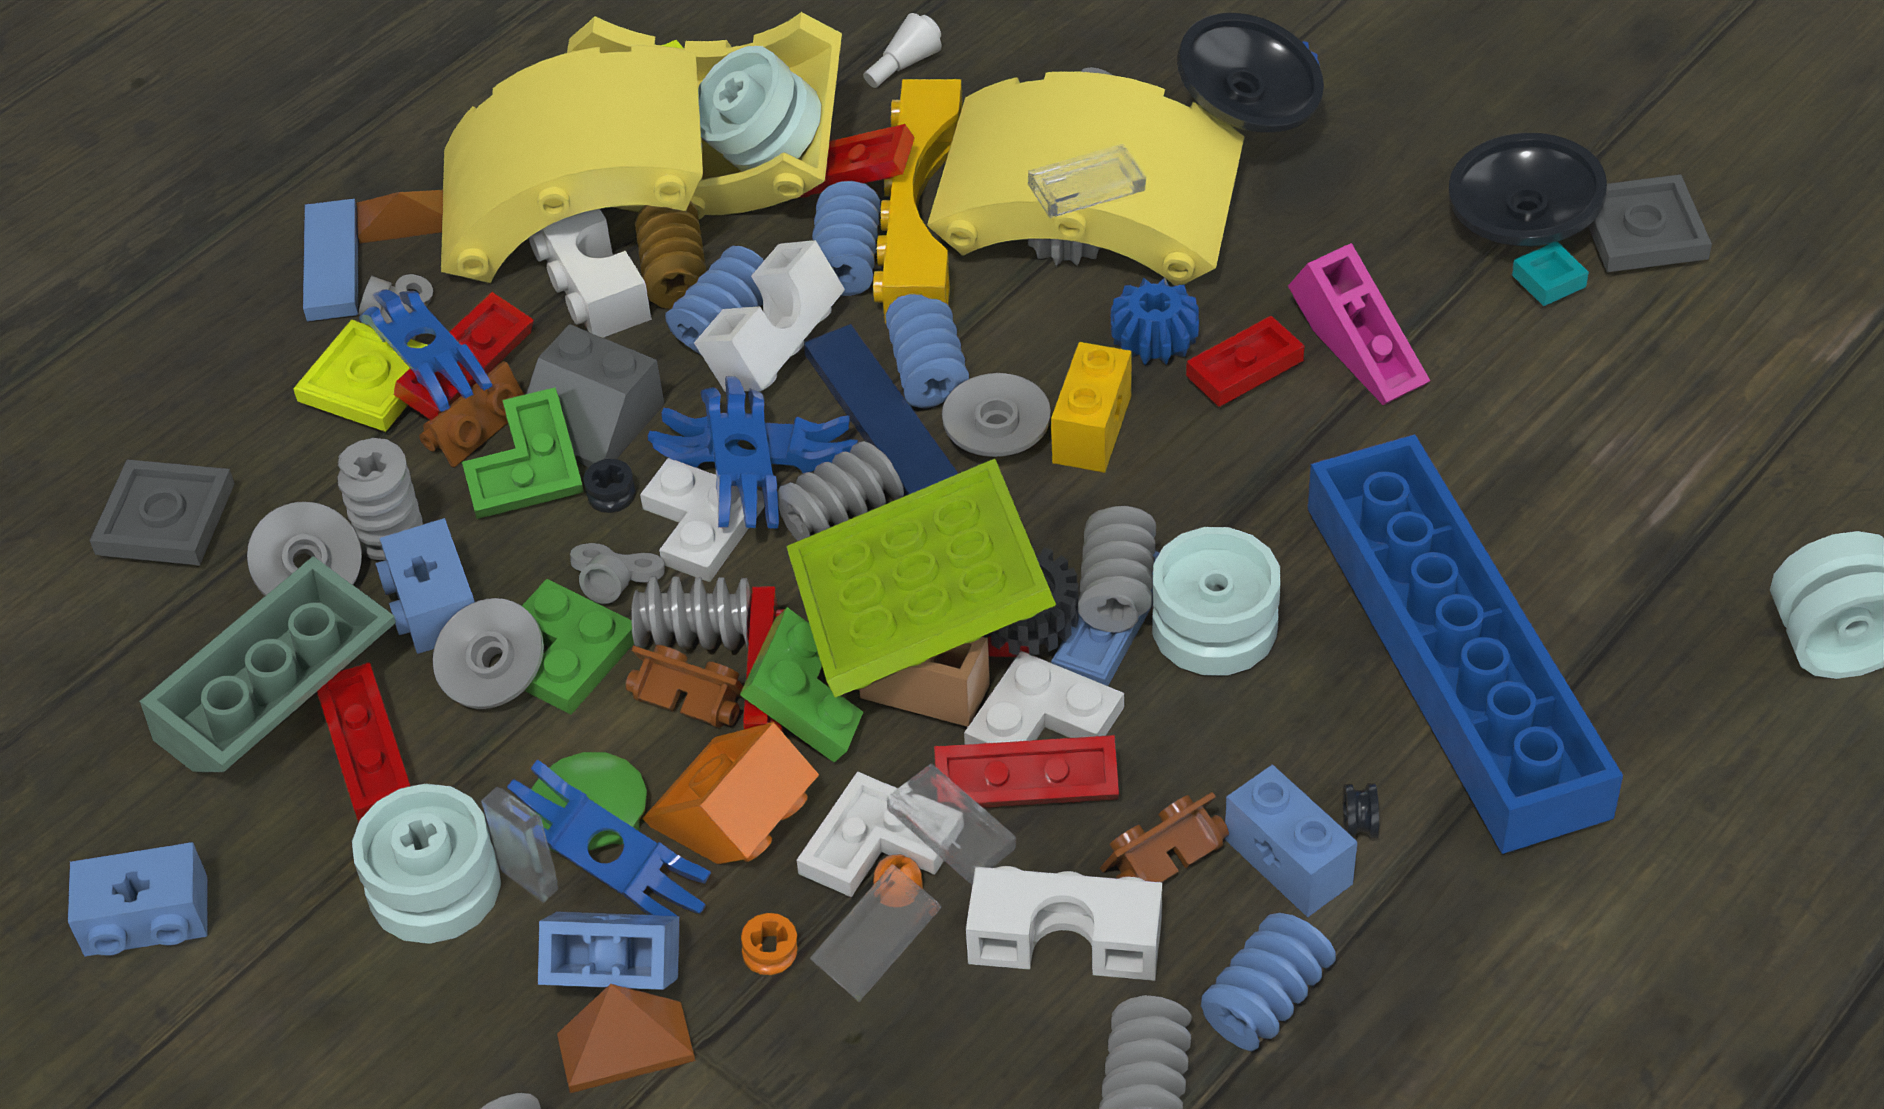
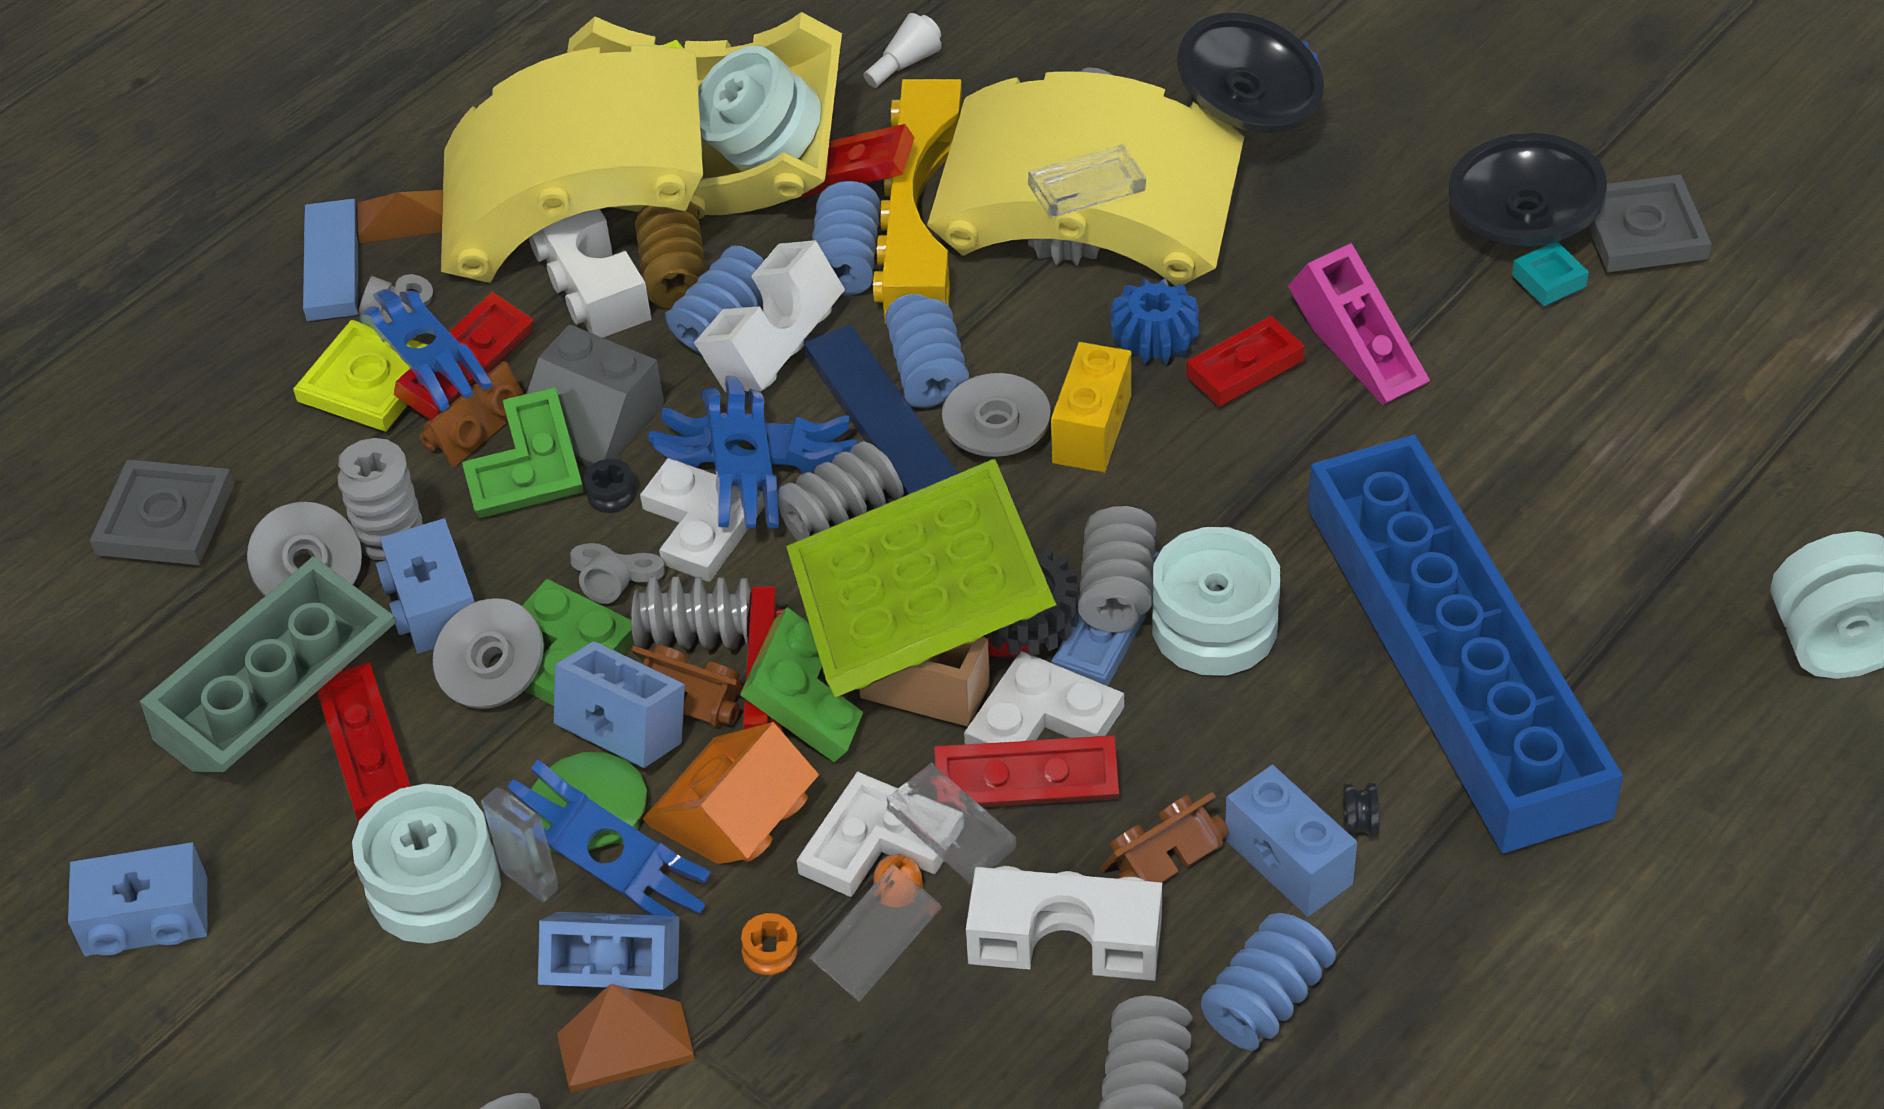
(618, 704): none -> medium blue brick

